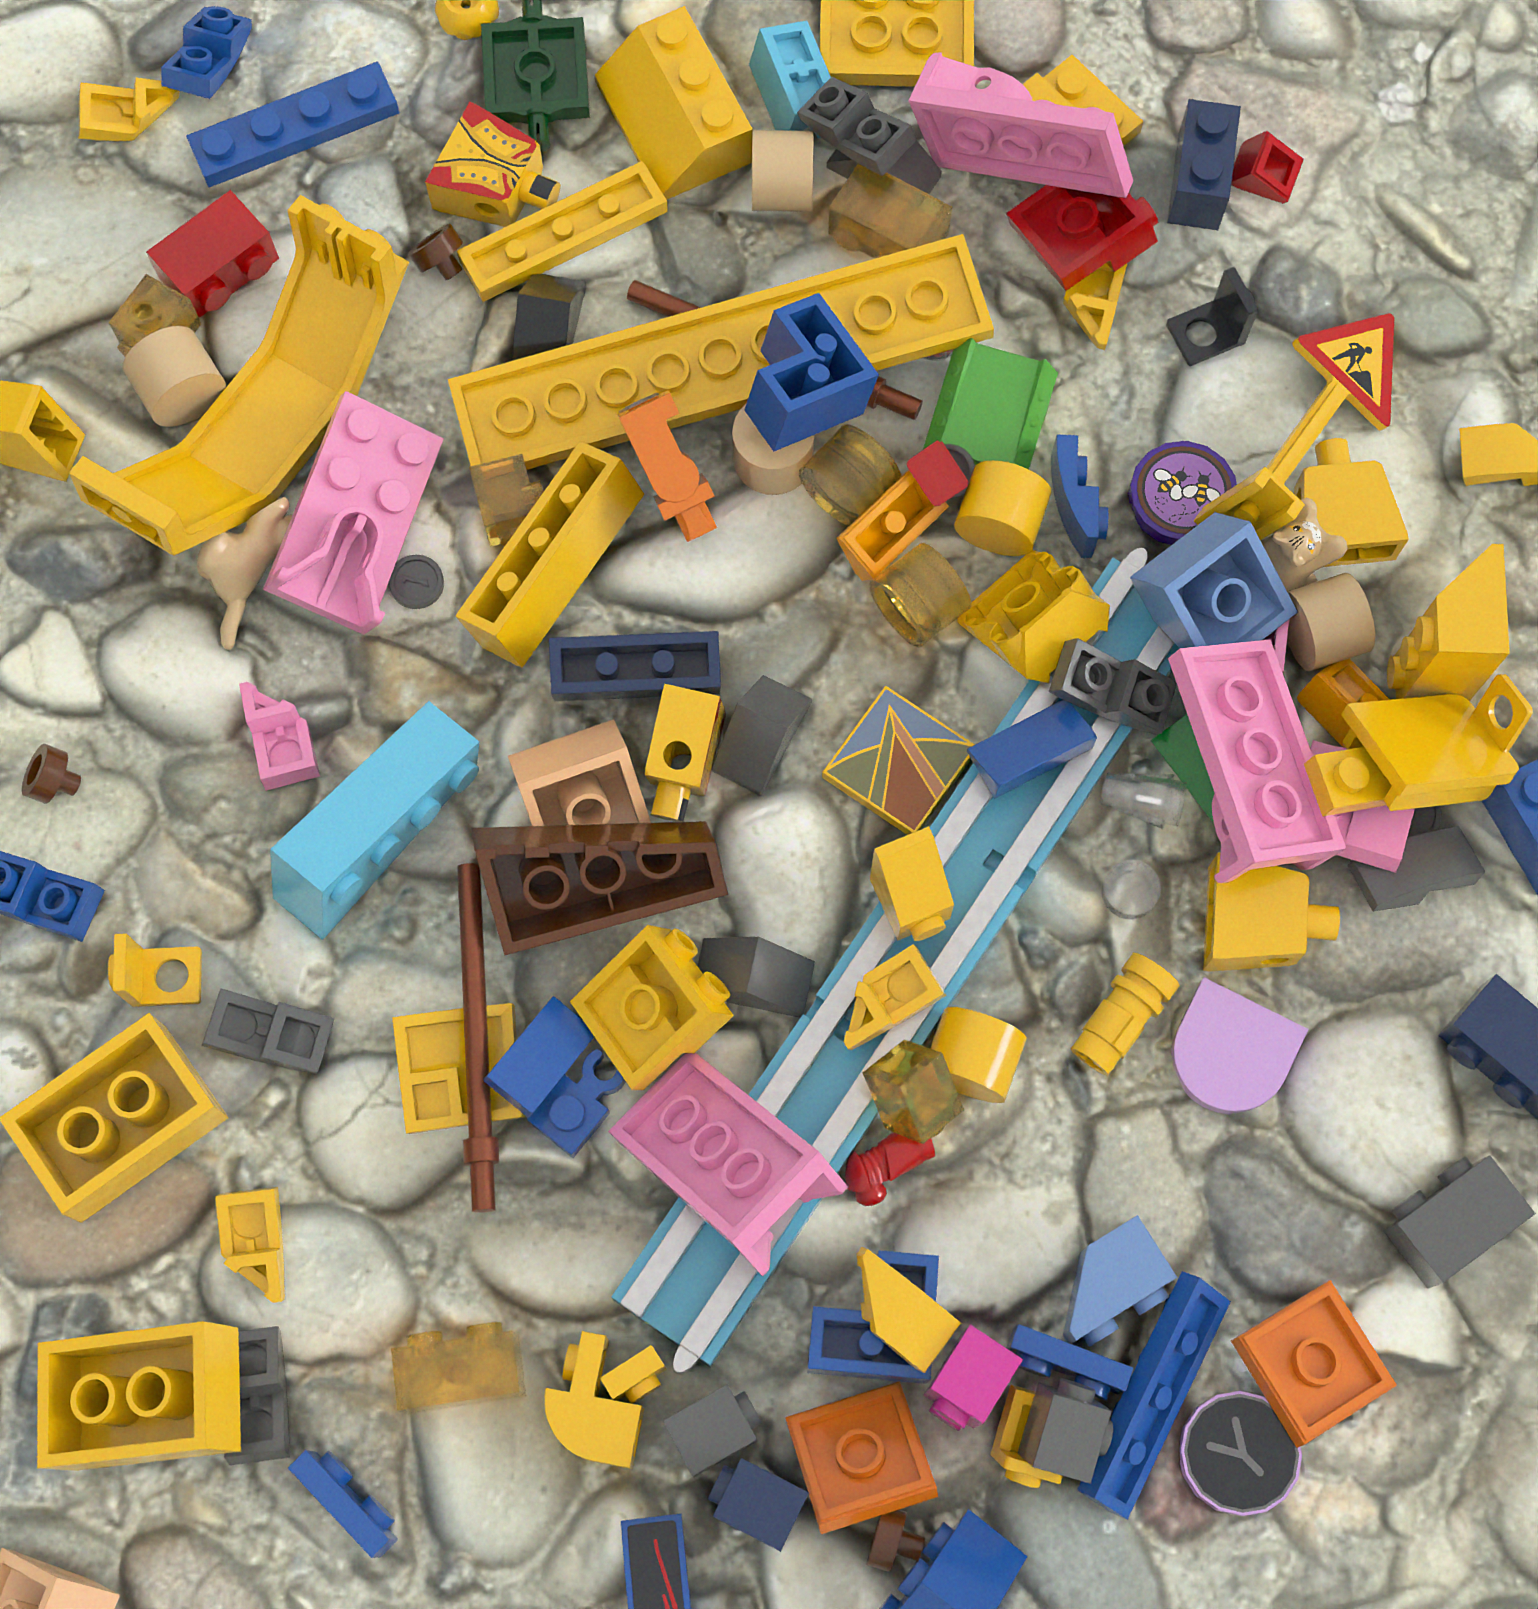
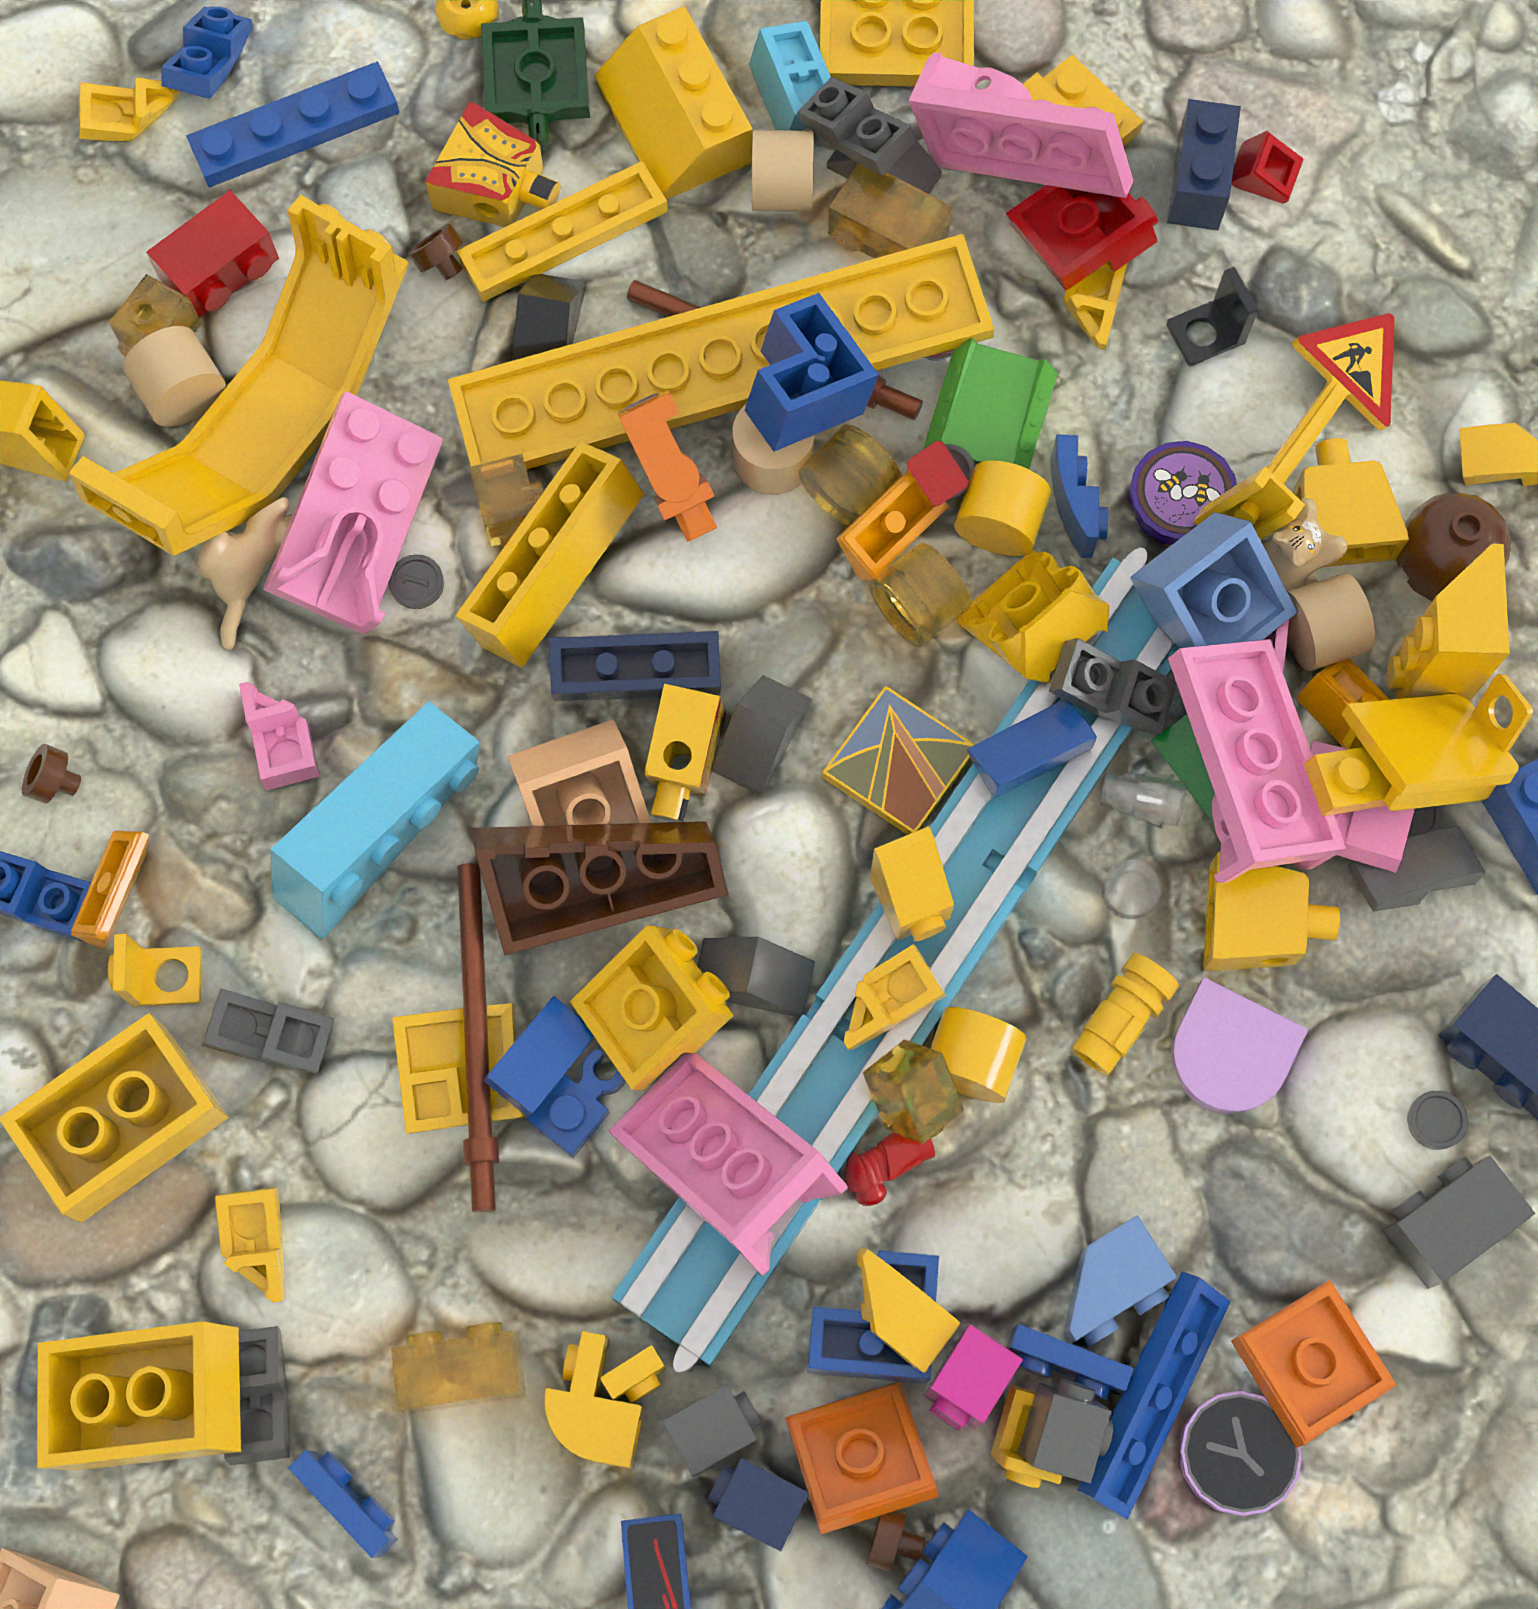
(110, 887): none -> light orange slope
(1437, 1120): none -> dark grey piece
(1447, 538): none -> reddish brown cylinder

